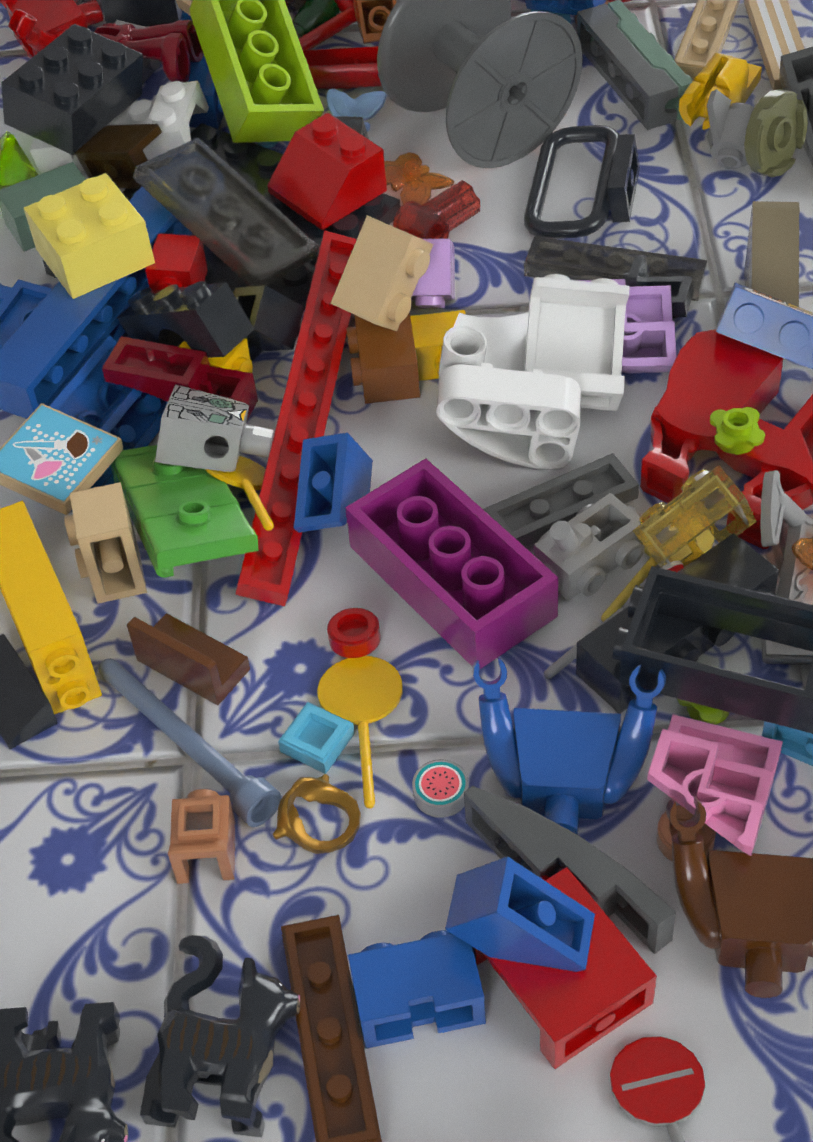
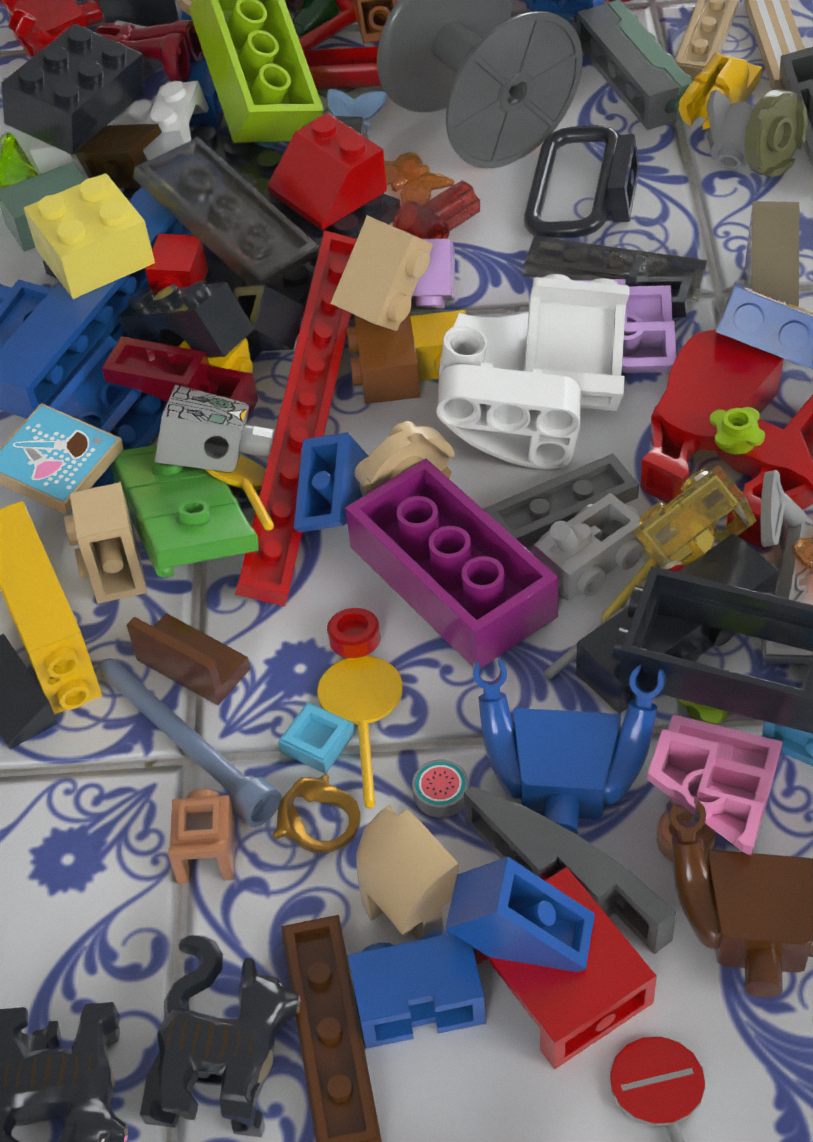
(402, 450): none -> tan plate
(404, 873): none -> tan brick

